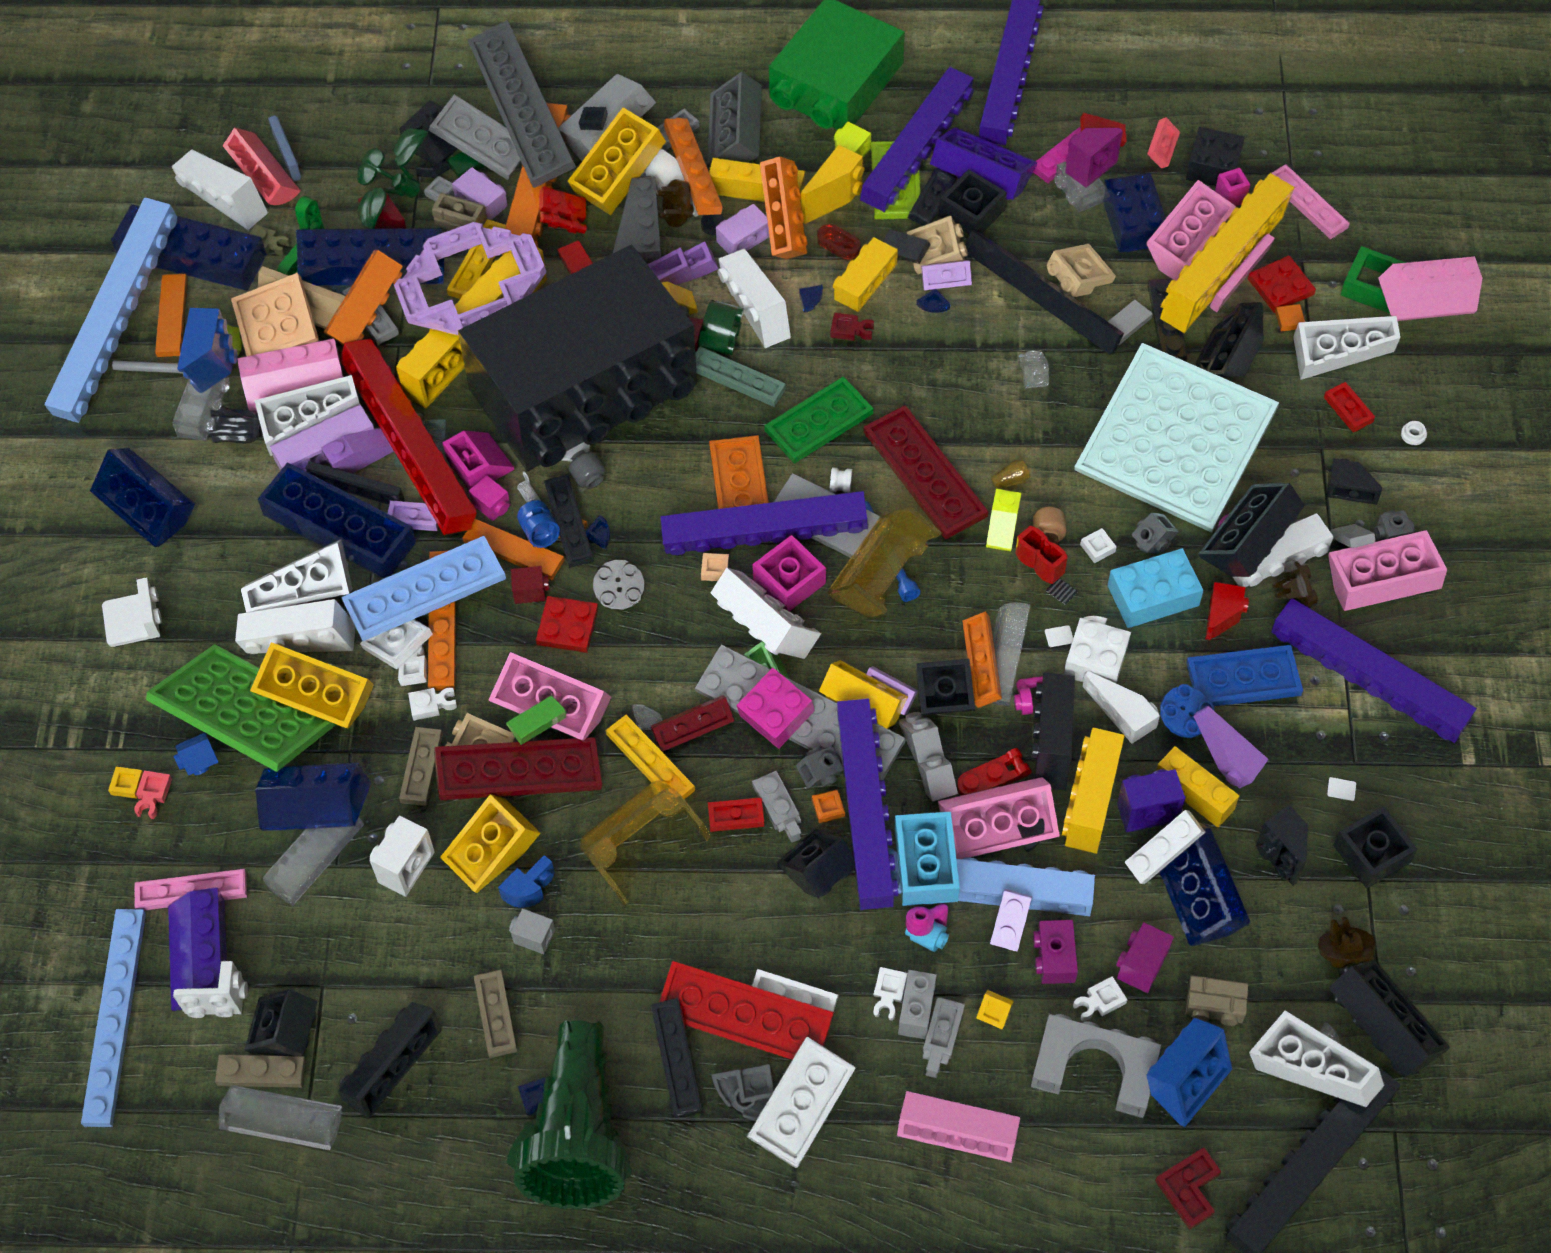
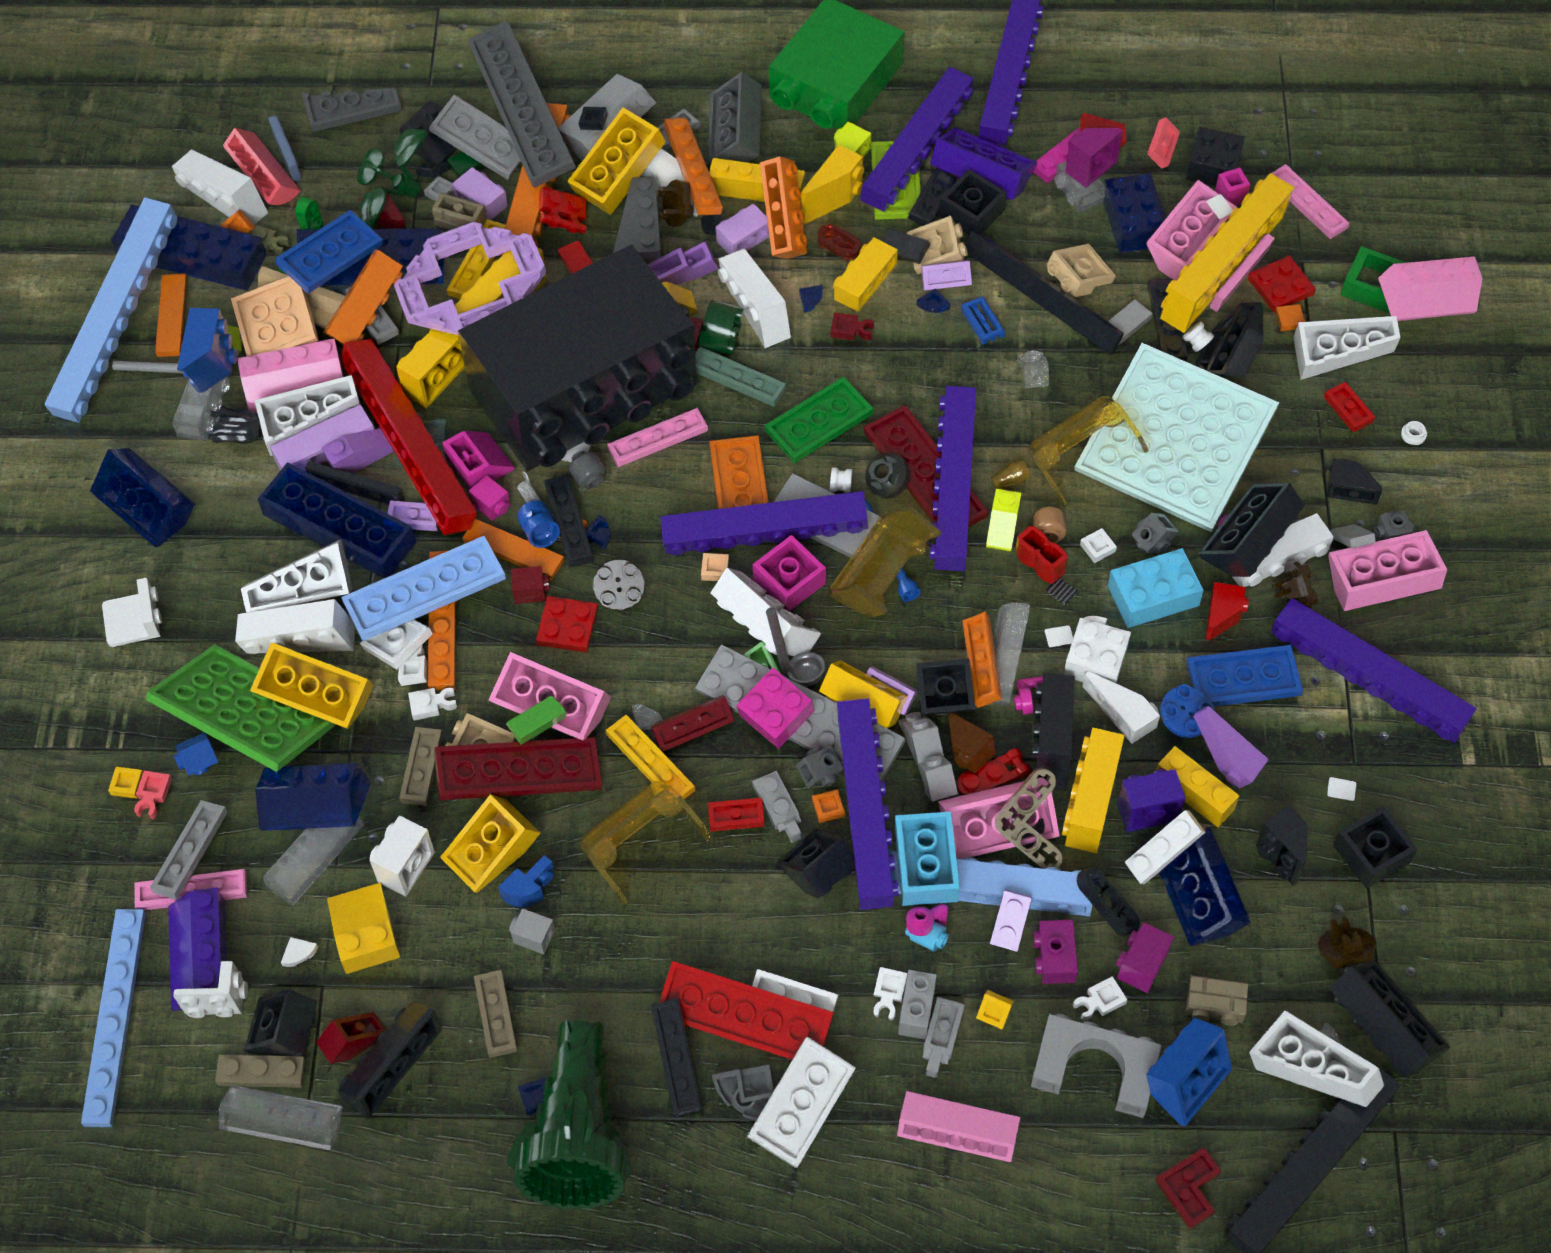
(188, 850): none -> light grey plate
(238, 222): none -> orange tile
(297, 952): none -> white tile
(329, 251): none -> blue plate
(340, 109): none -> dark grey wing
(349, 1036): none -> dark red slope
(362, 928): none -> yellow slope
(657, 437): none -> bright pink tile
(803, 668): none -> flat silver piece
(896, 479): none -> pearl dark grey piece
(954, 479): none -> dark purple brick
(970, 744): none -> reddish brown slope
(990, 335): none -> blue tile
(1021, 827): none -> dark tan beam
(1101, 412): none -> clear yellow windscreen
(1120, 915): none -> black beam
(1198, 336): none -> white wheel
(1219, 206): none -> white sticker

